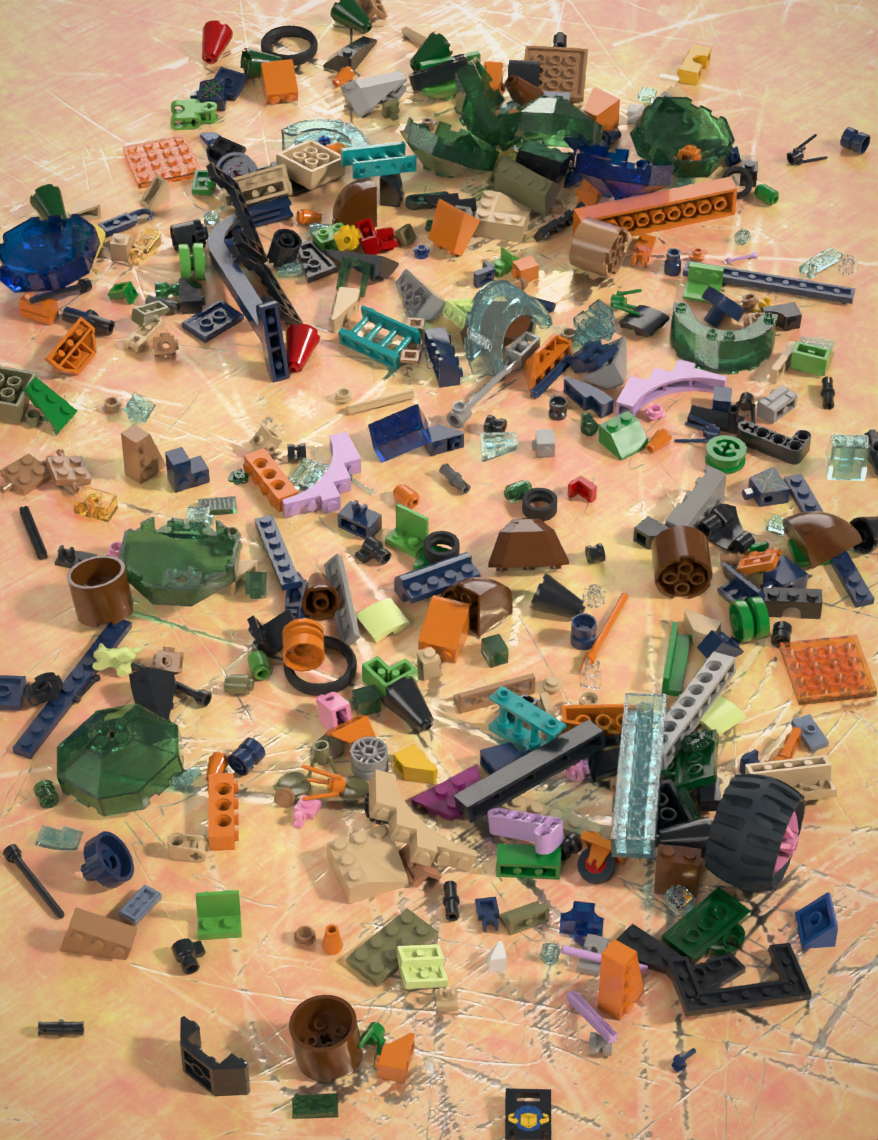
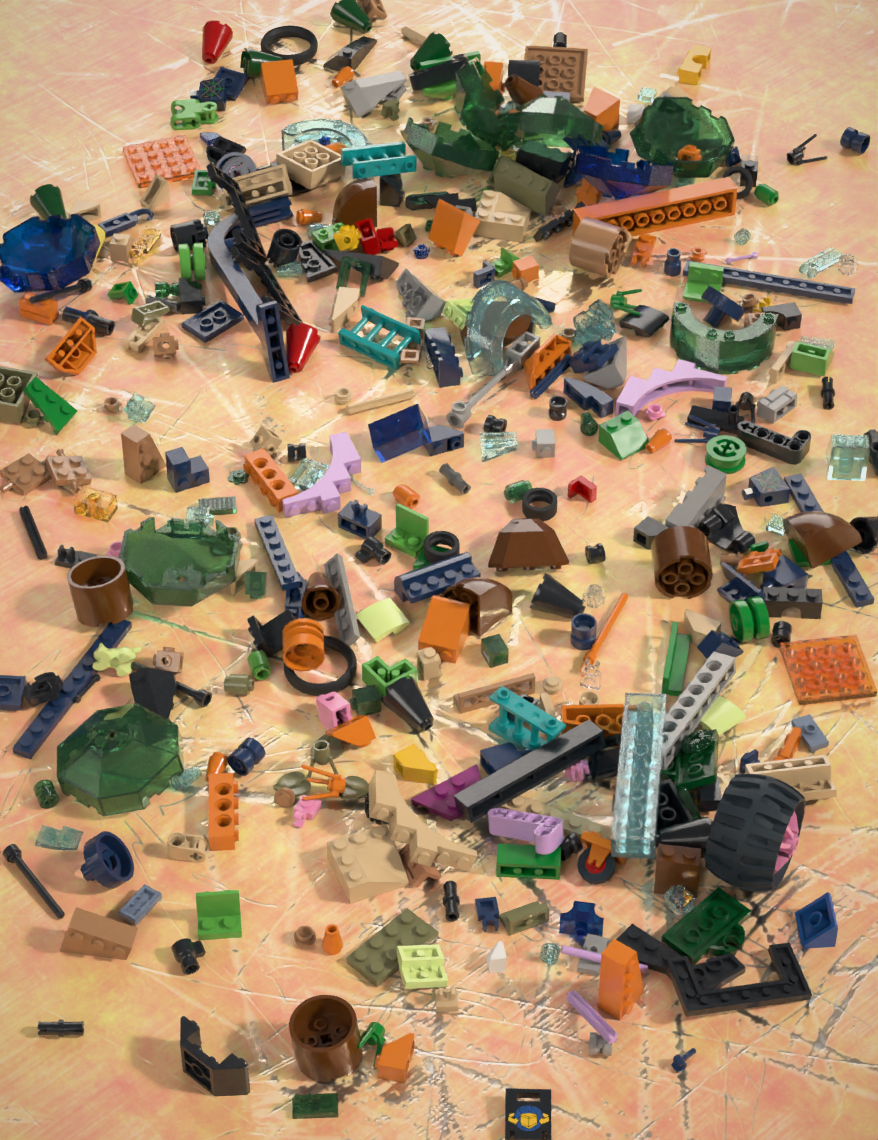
(367, 756): light grey wheel -> none

